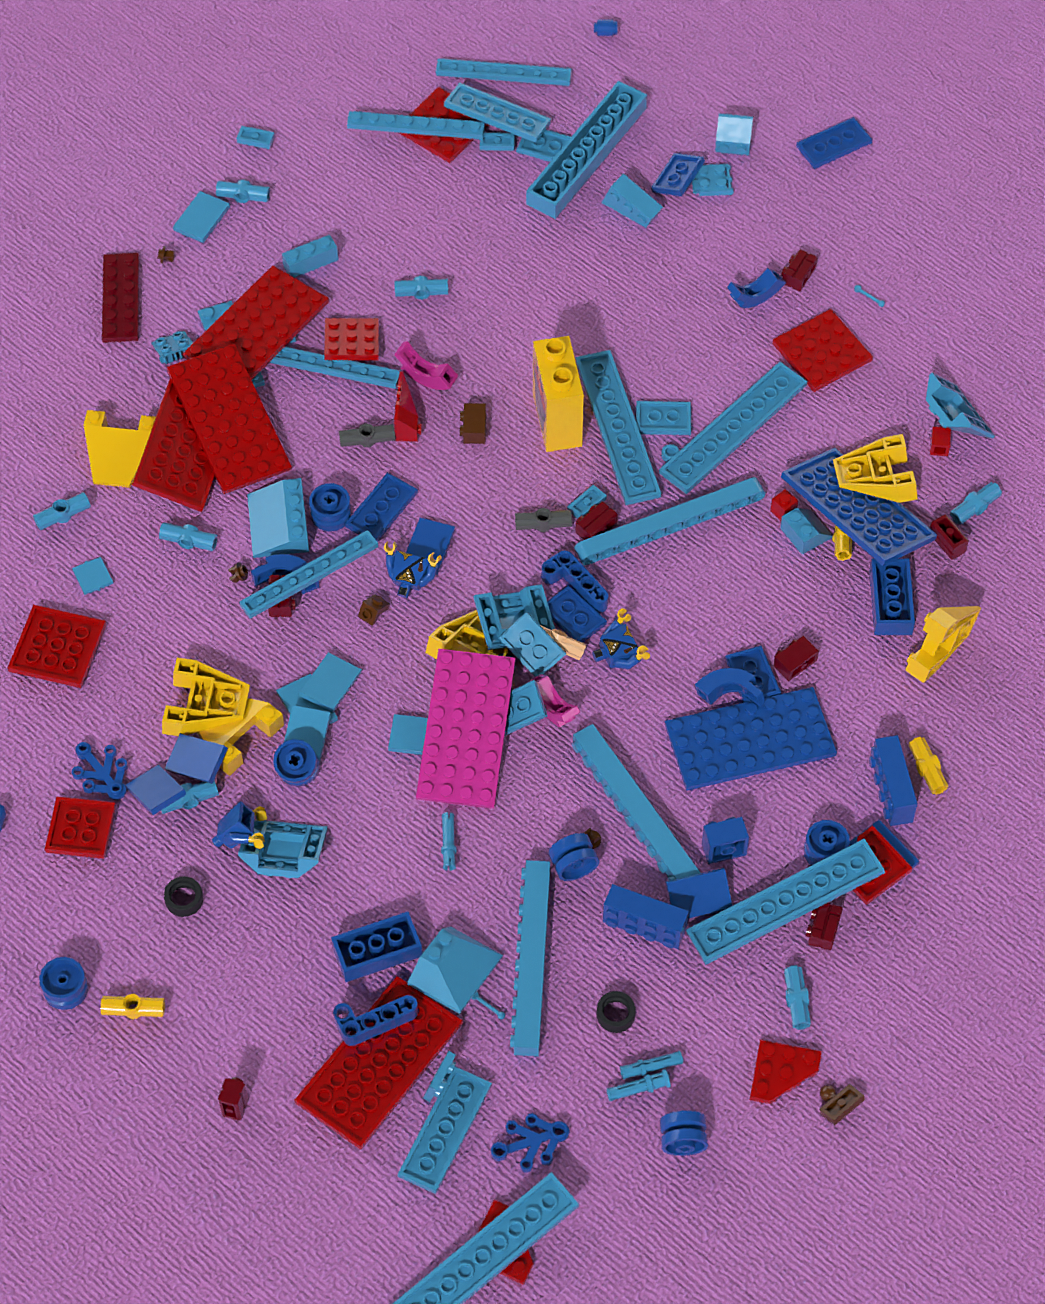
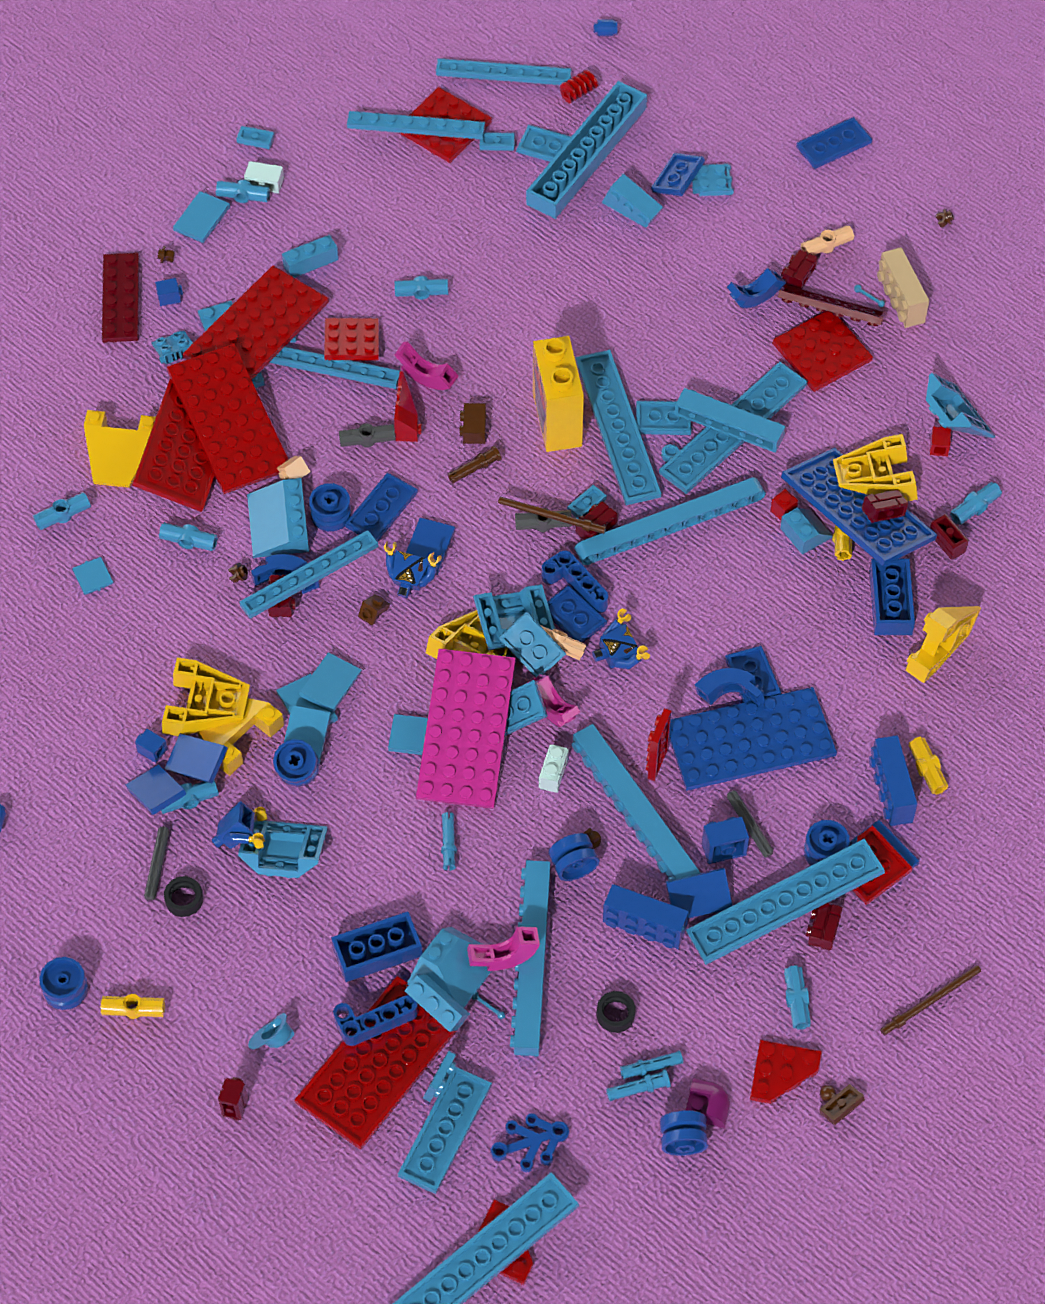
(57, 646): red plate -> none
(80, 827): red plate -> none
(102, 772): blue plant -> none
(151, 745): none -> blue brick
(156, 863): none -> dark grey axle
(168, 292): none -> blue brick
(265, 175): none -> light aqua brick
(273, 1034): none -> dark azure piece
(293, 468): none -> light nougat brick
(437, 1002): none -> dark azure brick
(479, 462): none -> reddish brown pin
(497, 112): dark azure plate -> none
(508, 953): none -> dark pink arch
(553, 768): none -> light aqua brick
(578, 85): none -> red piece
(586, 525): none -> reddish brown bar
(658, 744): none -> red plate
(709, 1100): none -> magenta brick
(730, 420): none -> dark azure brick
(733, 134): slope -> none
(751, 825): none -> dark grey axle
(795, 658): dark red brick -> none
(828, 240): none -> light nougat piece
(837, 306): none -> dark red plate
(884, 506): none -> dark red brick
(900, 1020): none -> reddish brown bar
(903, 287): none -> tan brick
(946, 217): none -> reddish brown plate

